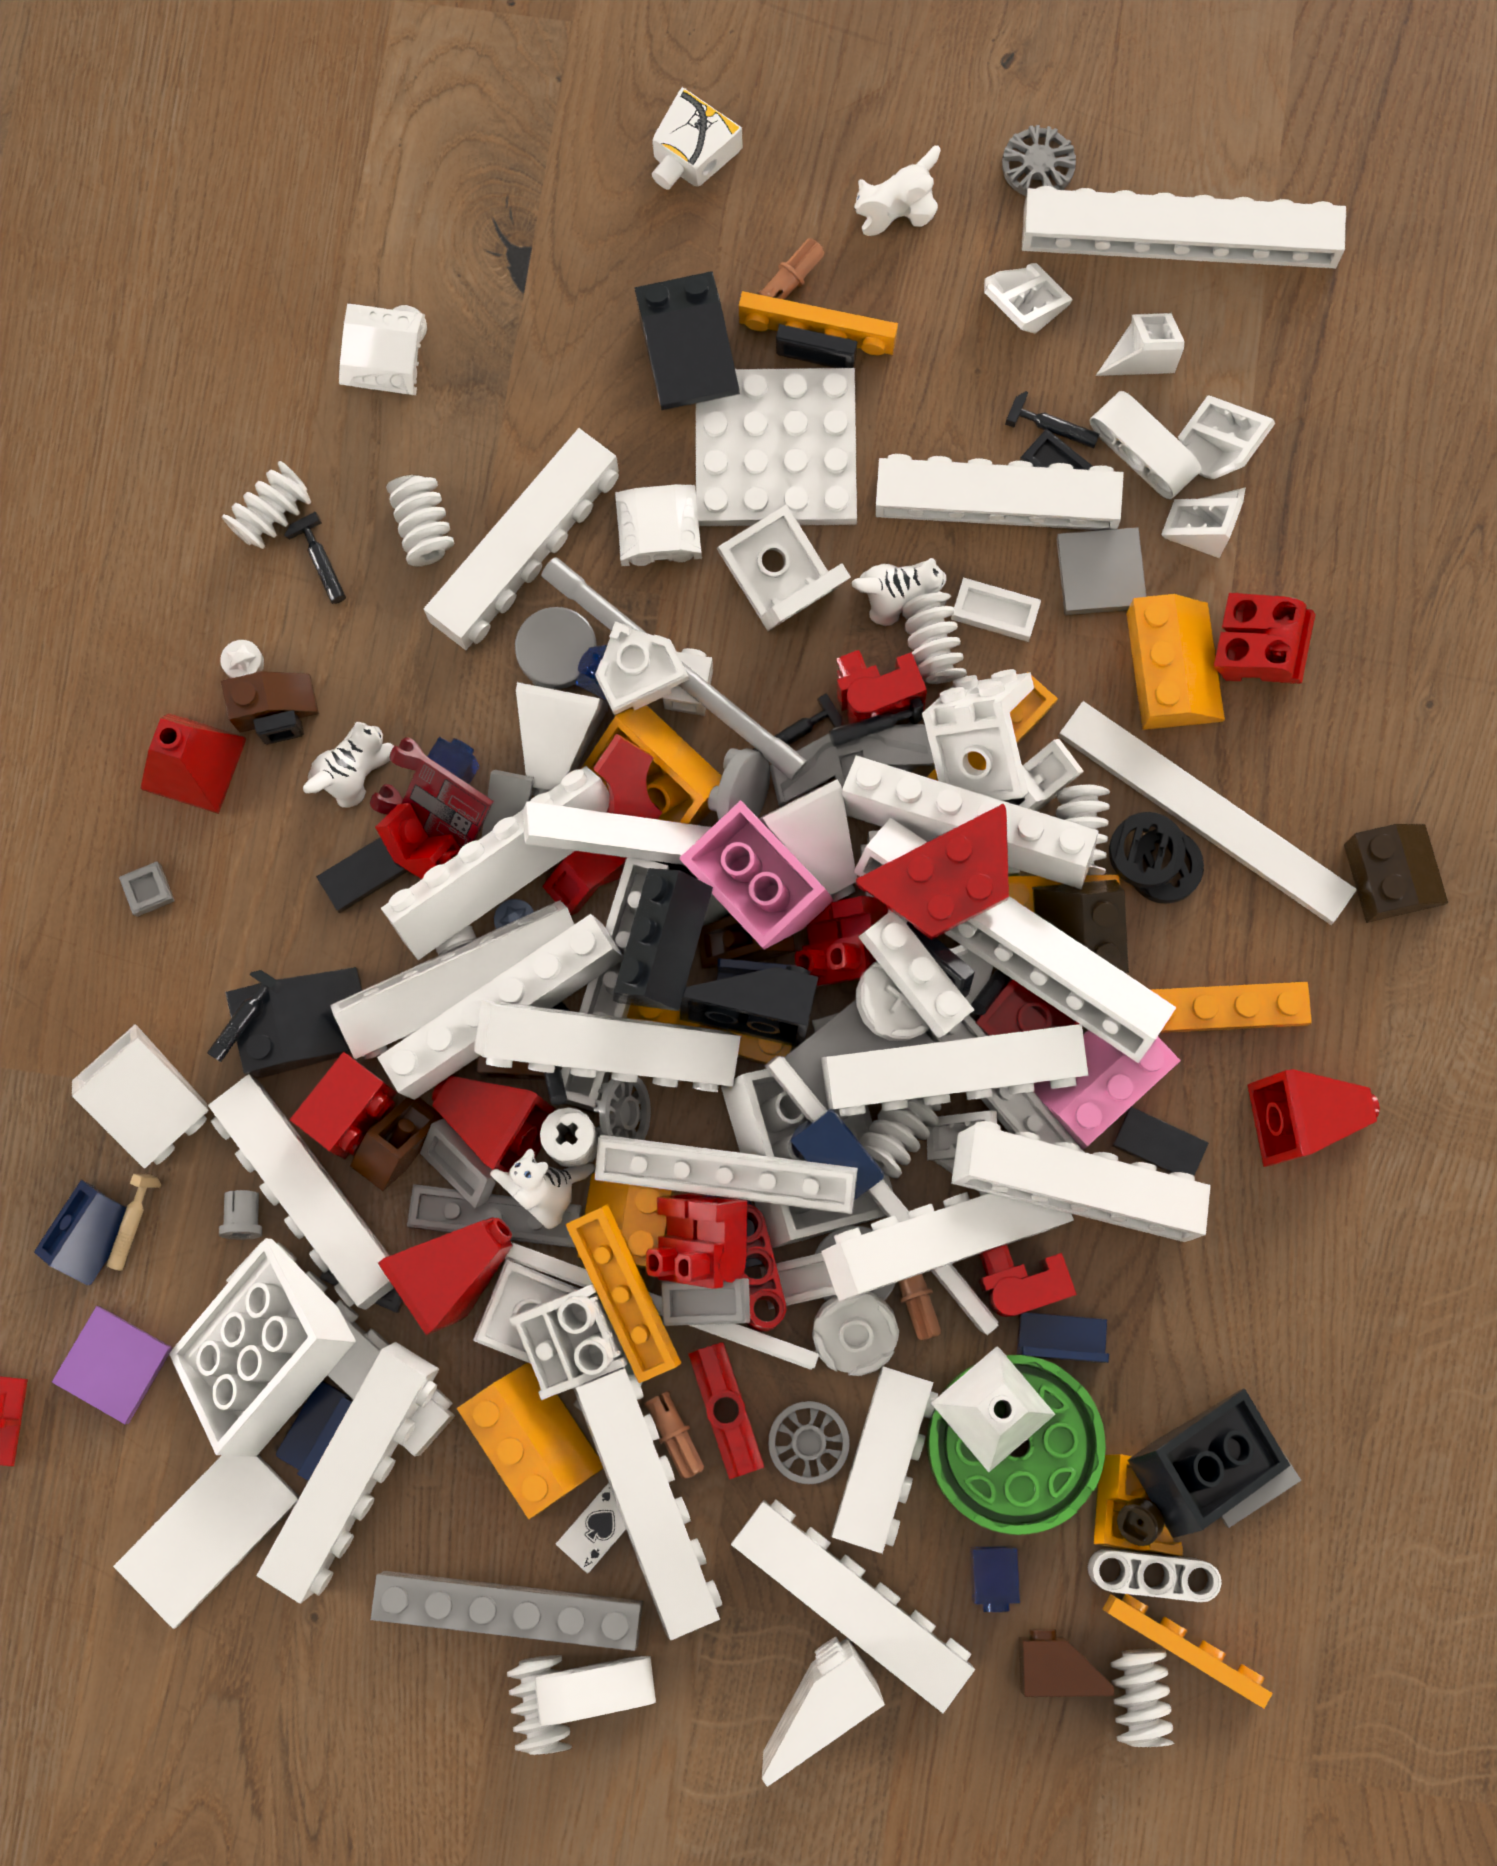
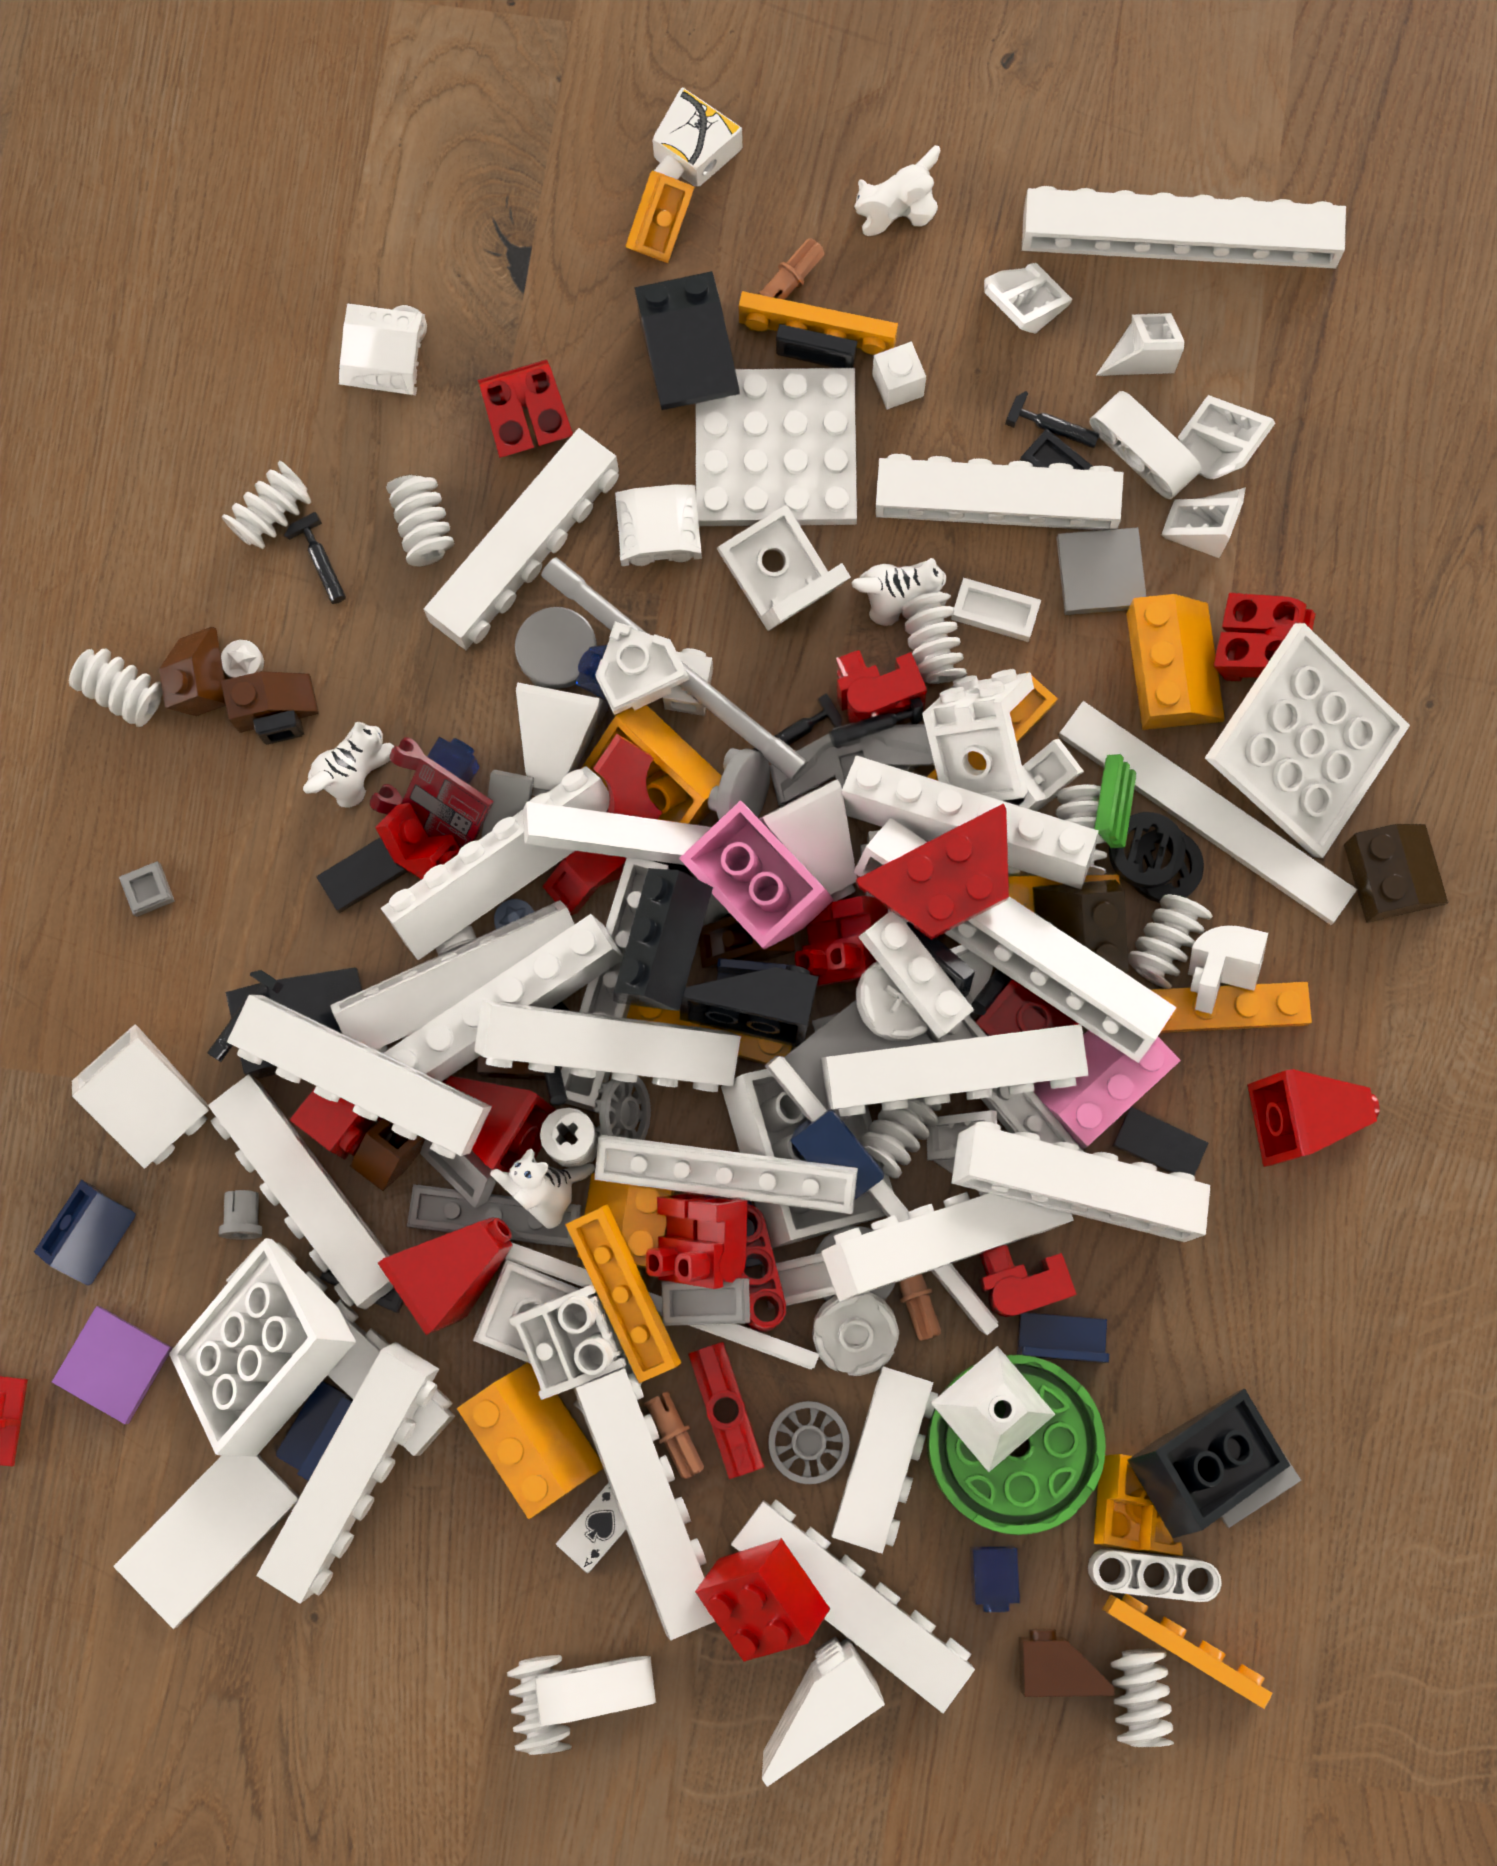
(116, 688): none -> white piece
(131, 1221): tan piece -> none
(191, 762): red slope -> none
(194, 674): none -> reddish brown slope
(359, 1075): none -> white brick
(507, 1610): light grey brick -> none
(519, 389): none -> red hips
(659, 216): none -> light orange slope
(763, 1600): none -> red brick
(899, 375): none -> white brick
(1038, 159): light grey wheel -> none
(1115, 801): none -> bright green tile
(1140, 1522): dark brown tile -> none
(1166, 938): none -> white piece
(1228, 957): none -> white brick
(1307, 740): none -> white plate

